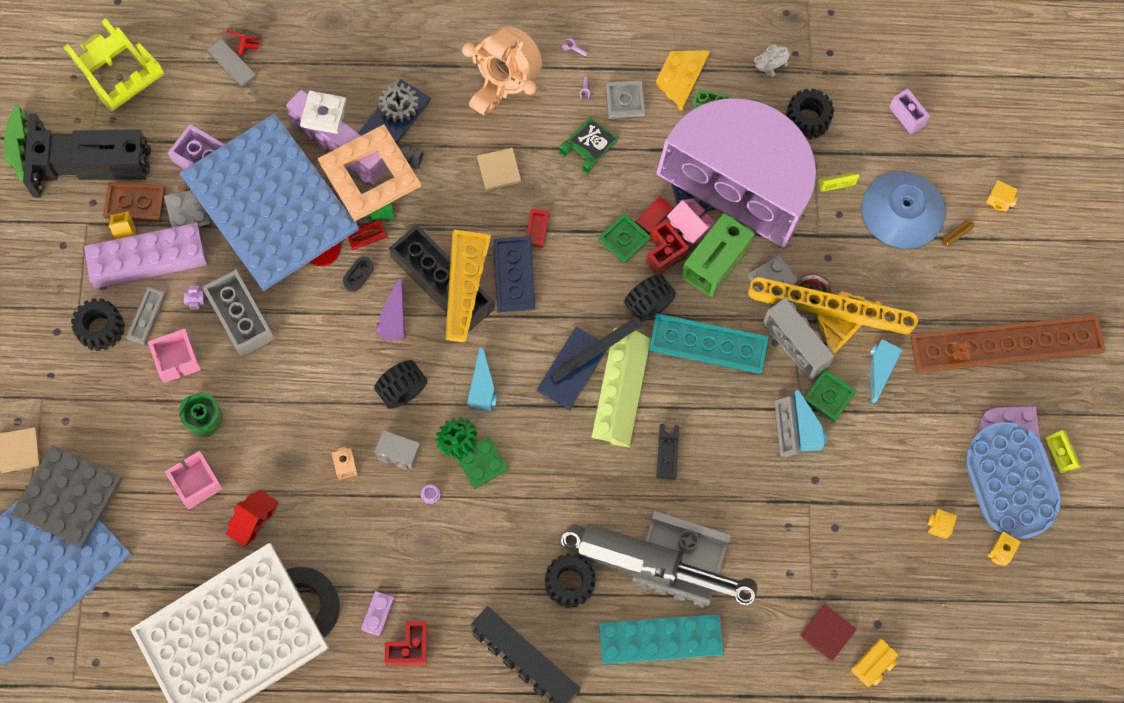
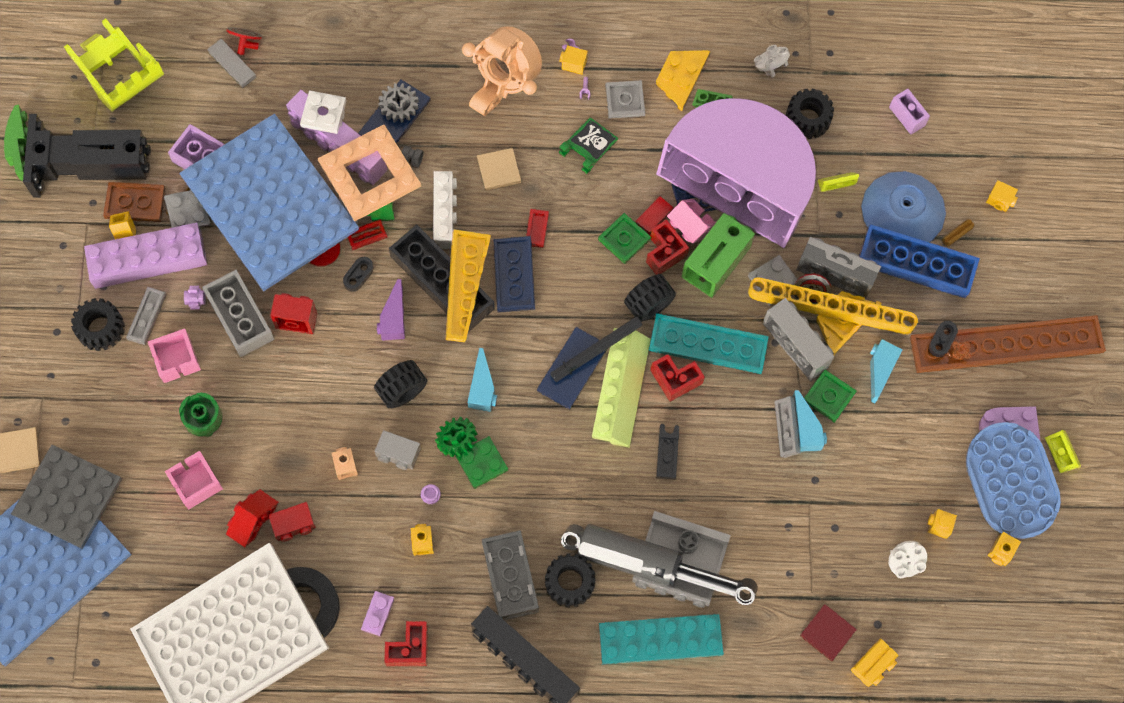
(292, 522): none -> red brick
(294, 313): none -> red brick
(422, 540): none -> yellow brick
(443, 208): none -> white brick
(510, 575): none -> dark grey piece
(574, 59): none -> yellow brick
(675, 381): none -> red brick
(839, 267): none -> dark grey piece
(916, 557): none -> white plate
(920, 261): none -> blue brick
(943, 340): none -> black plate

